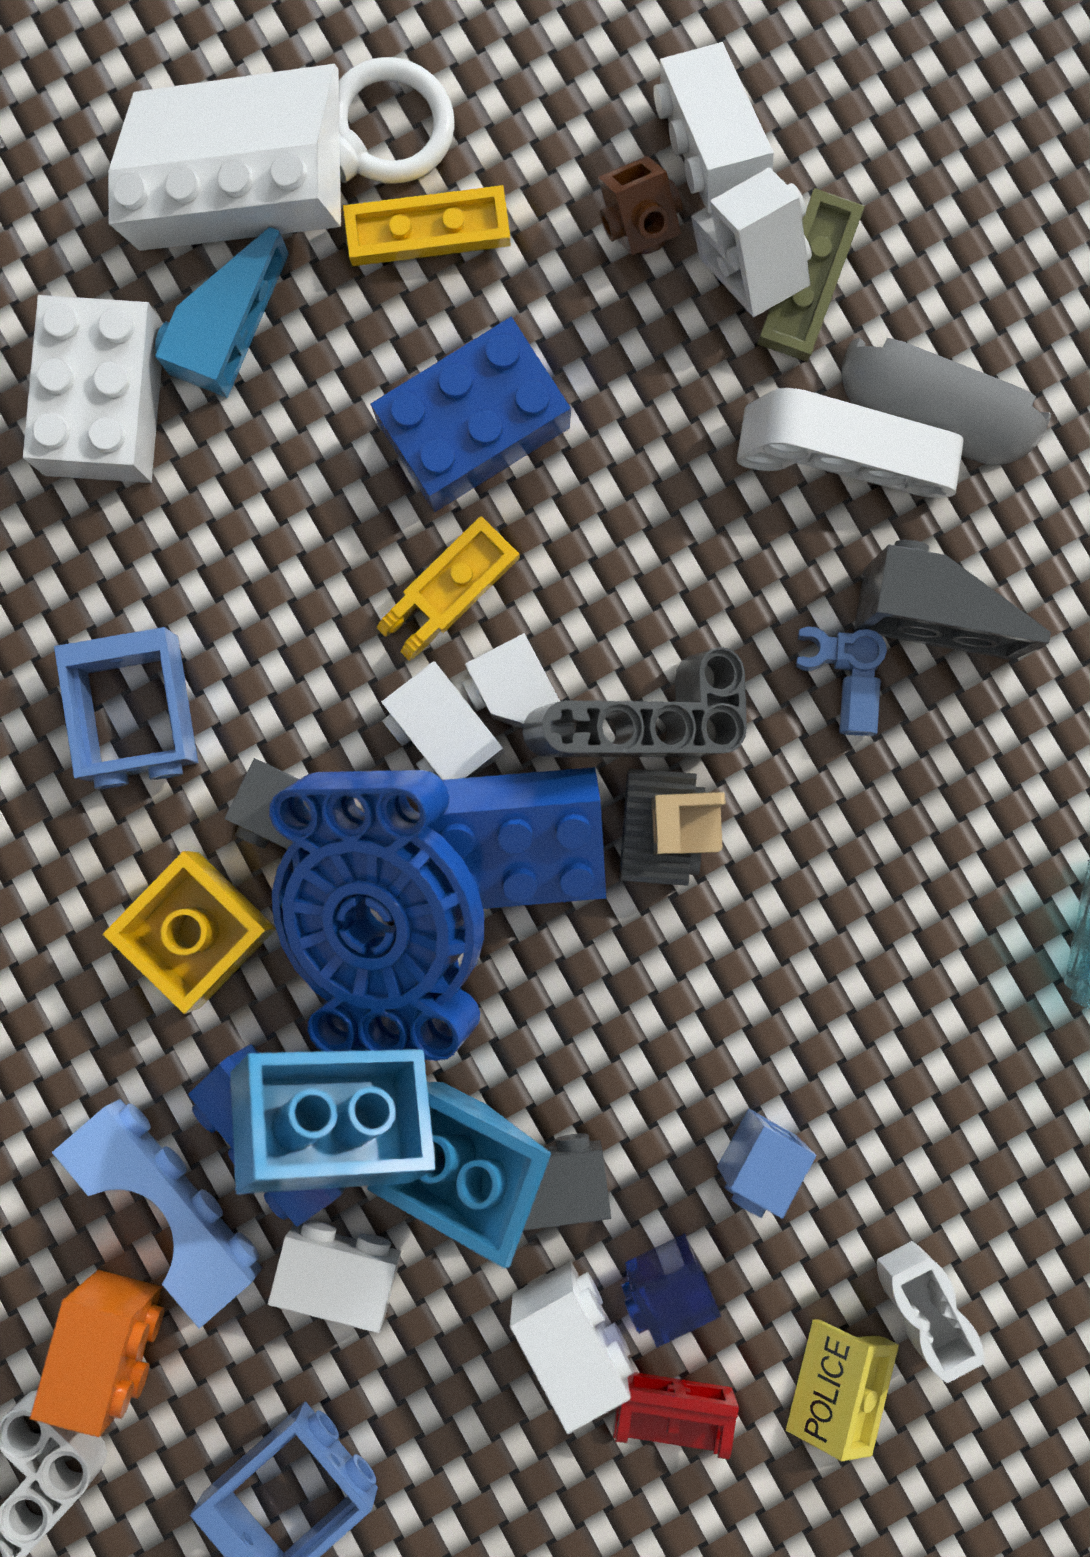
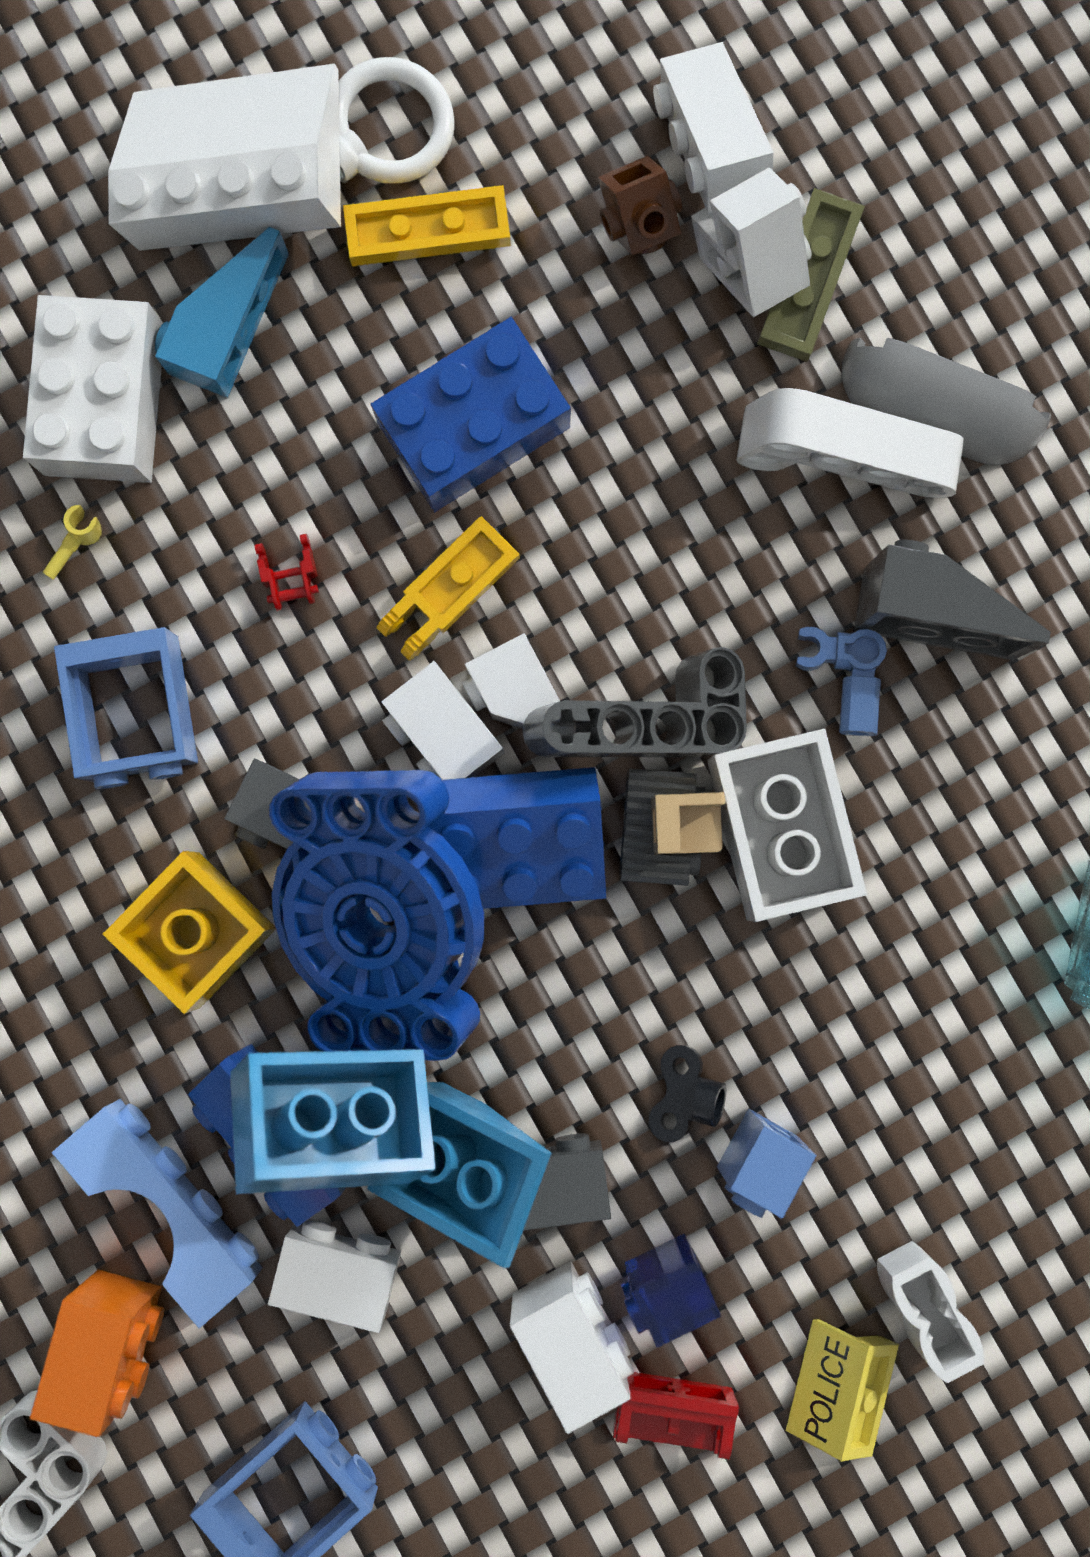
(73, 539): none -> light yellow hand
(306, 569): none -> red piece
(686, 1096): none -> black piece
(787, 826): none -> white brick

